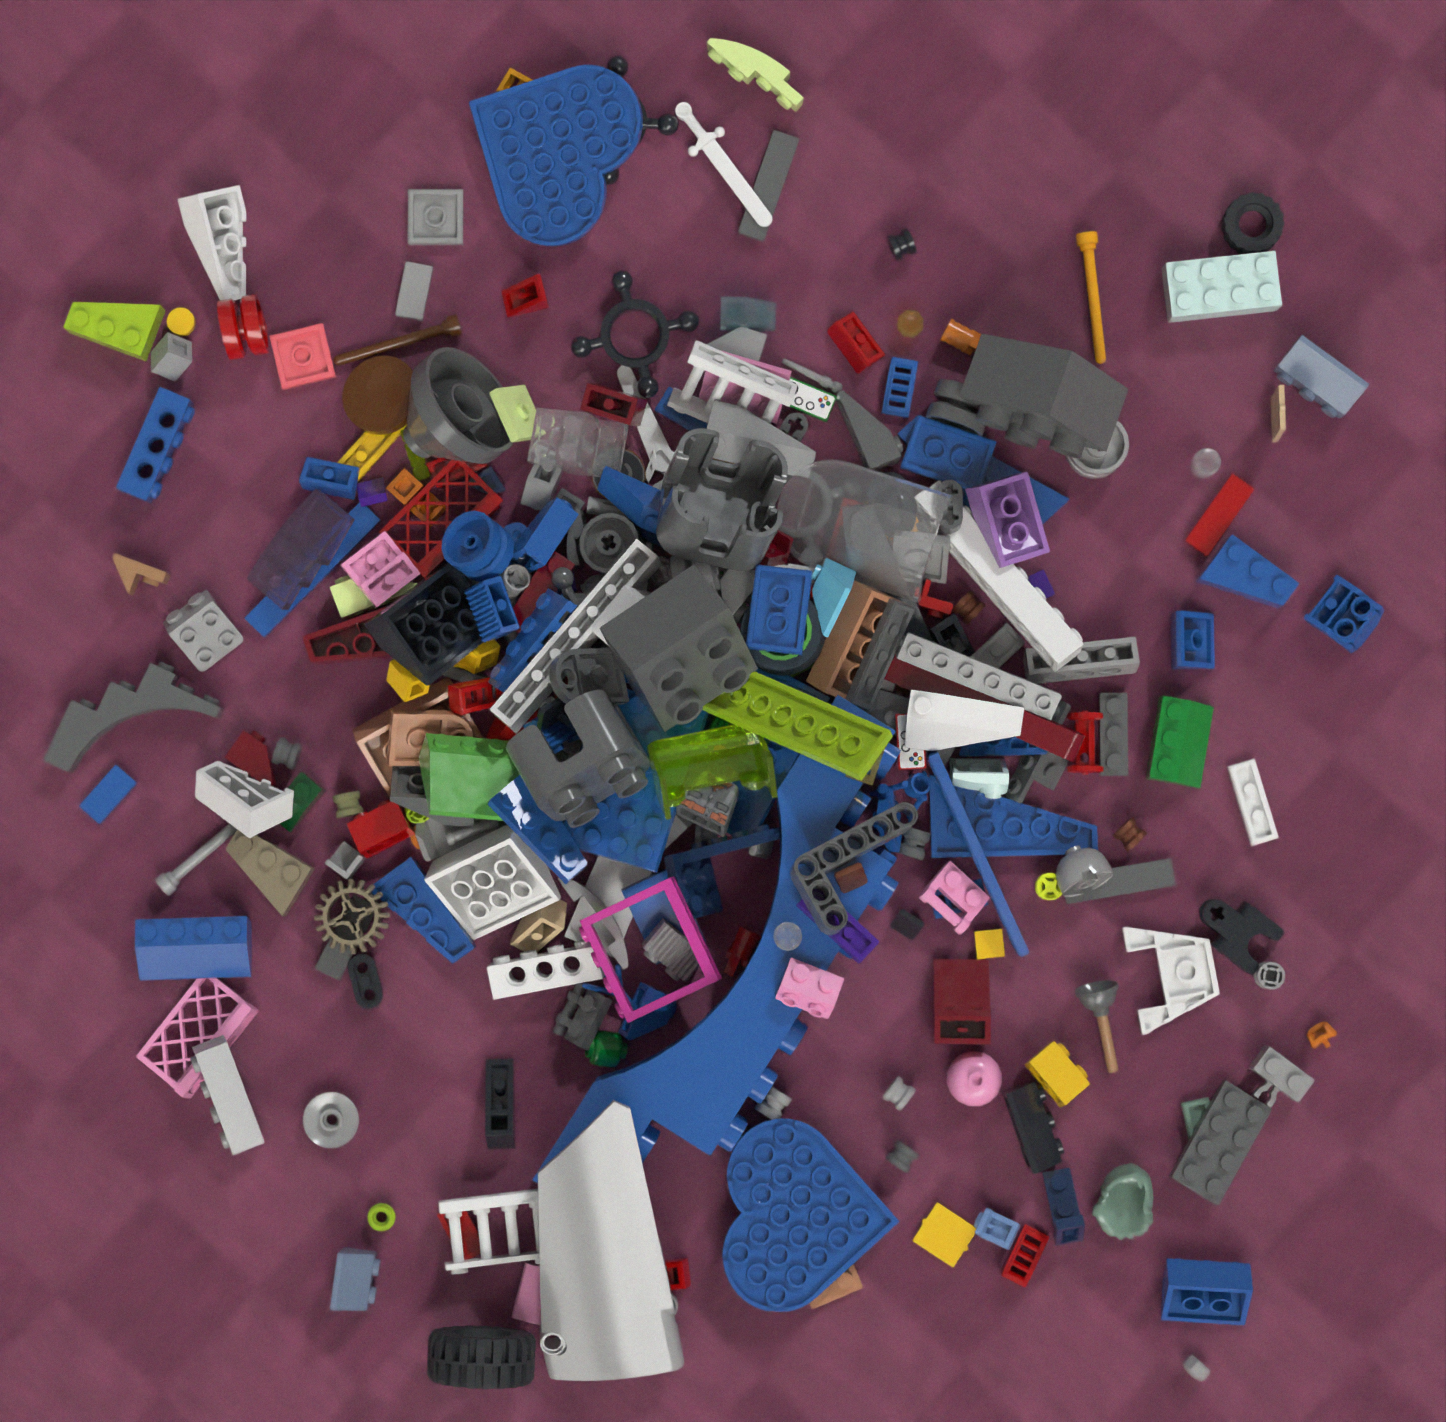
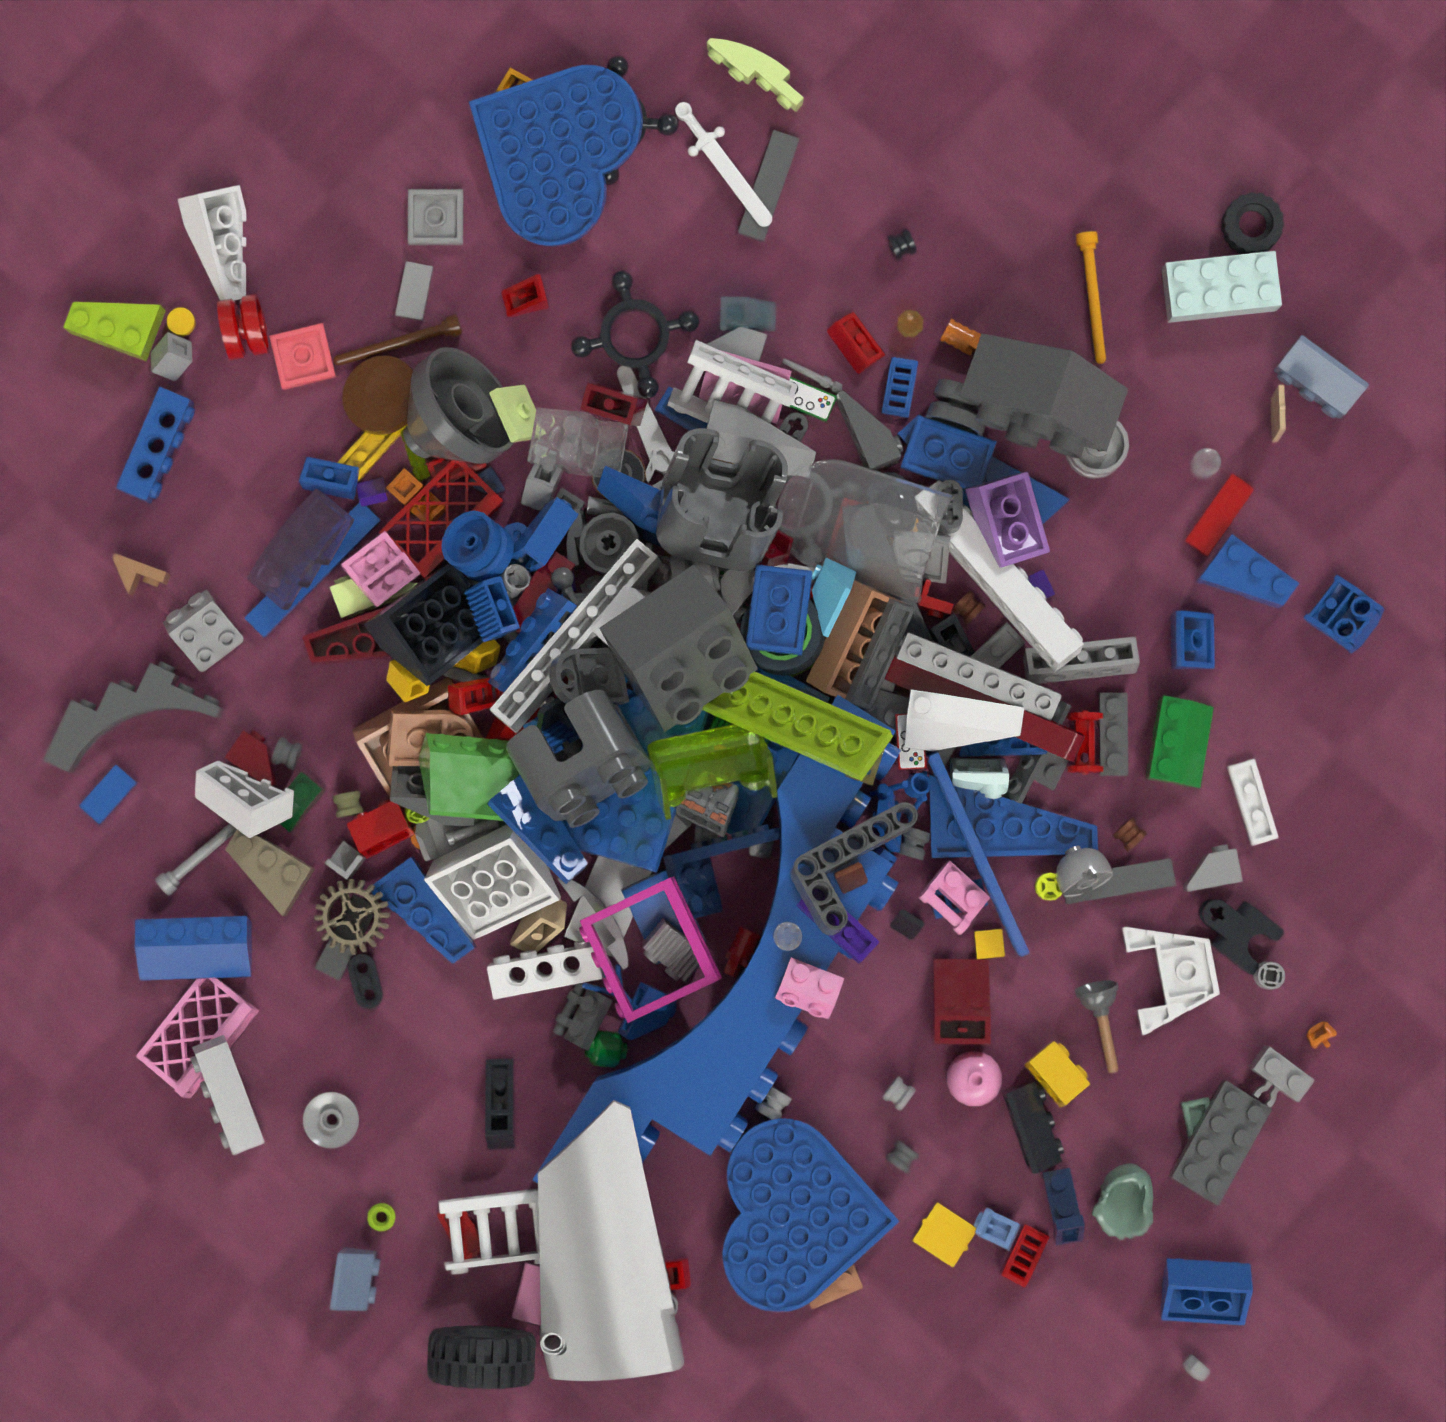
(1215, 869): none -> light grey slope

